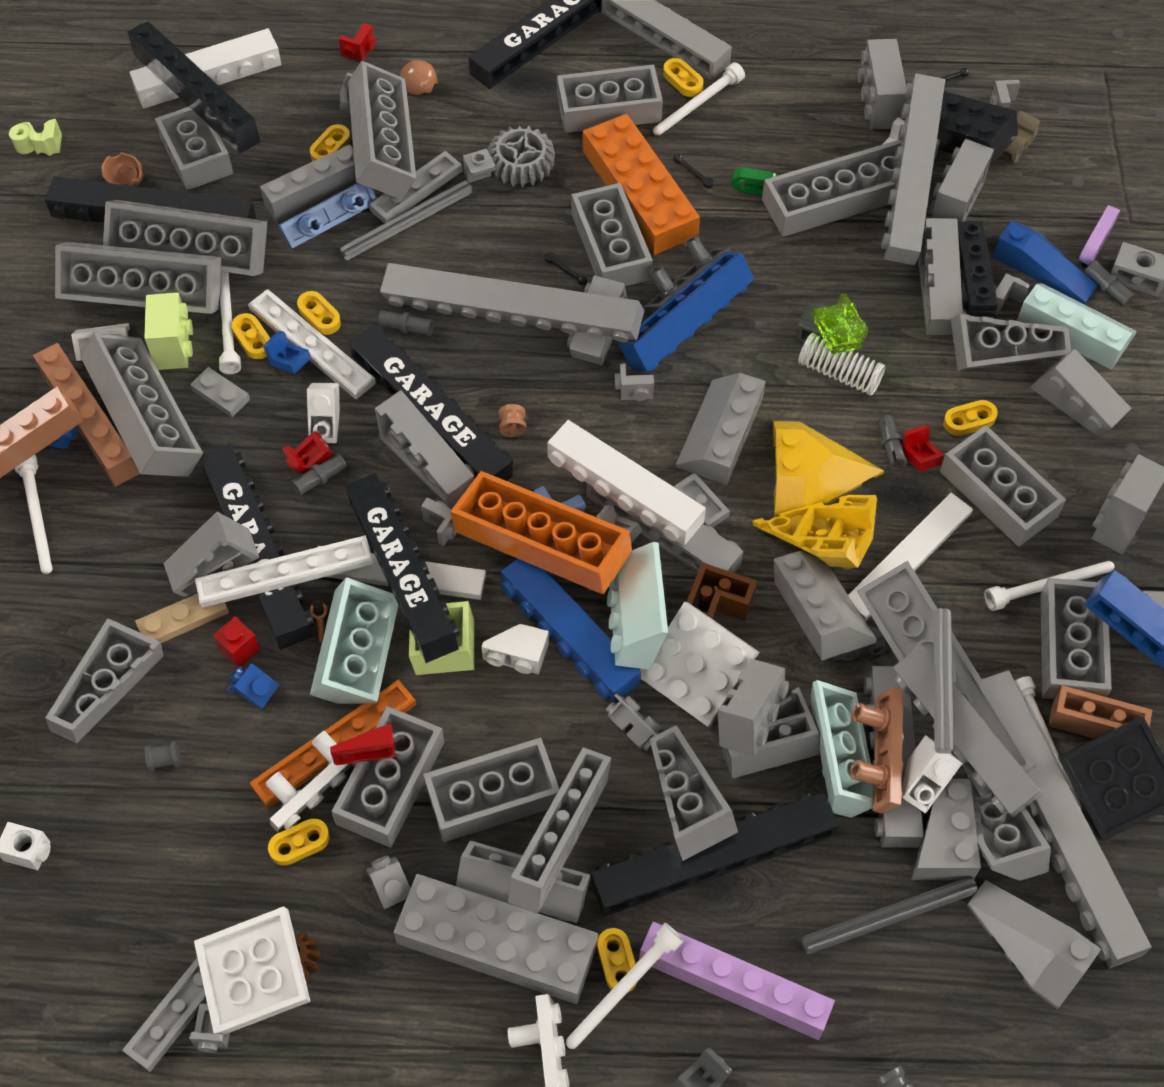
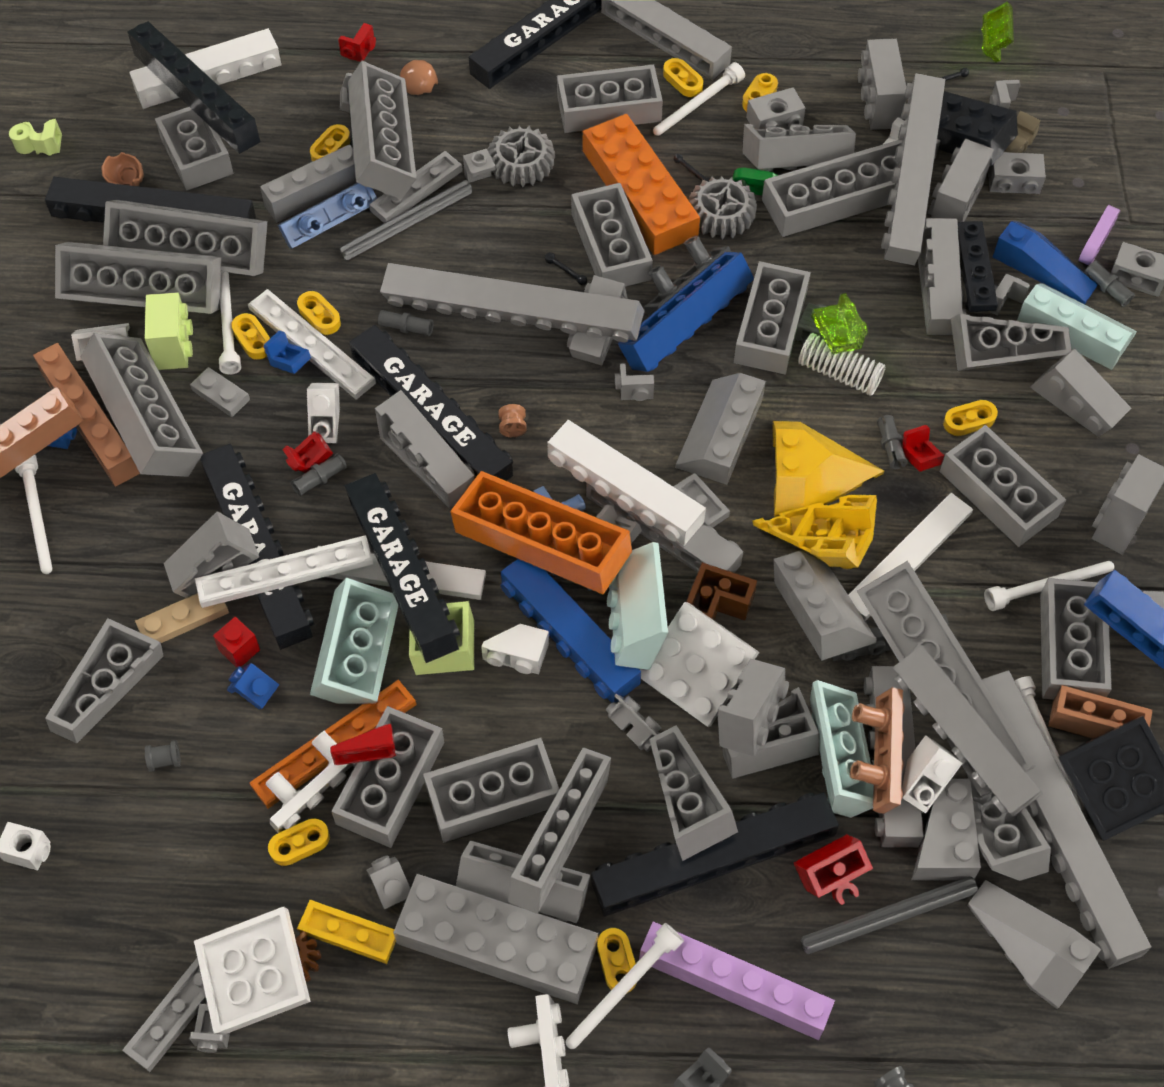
(319, 621): dark orange hand -> none
(347, 931): none -> yellow plate
(439, 515): light grey bracket -> none
(723, 206): none -> light grey gear
(761, 85): none -> yellow plate
(772, 317): none -> light grey brick
(778, 108): none -> light grey brick
(796, 146): none -> light grey wedge
(833, 868): none -> red brick
(943, 681): light grey axle -> none
(997, 30): none -> clear neon green bracket
(1017, 173): none -> light grey brick

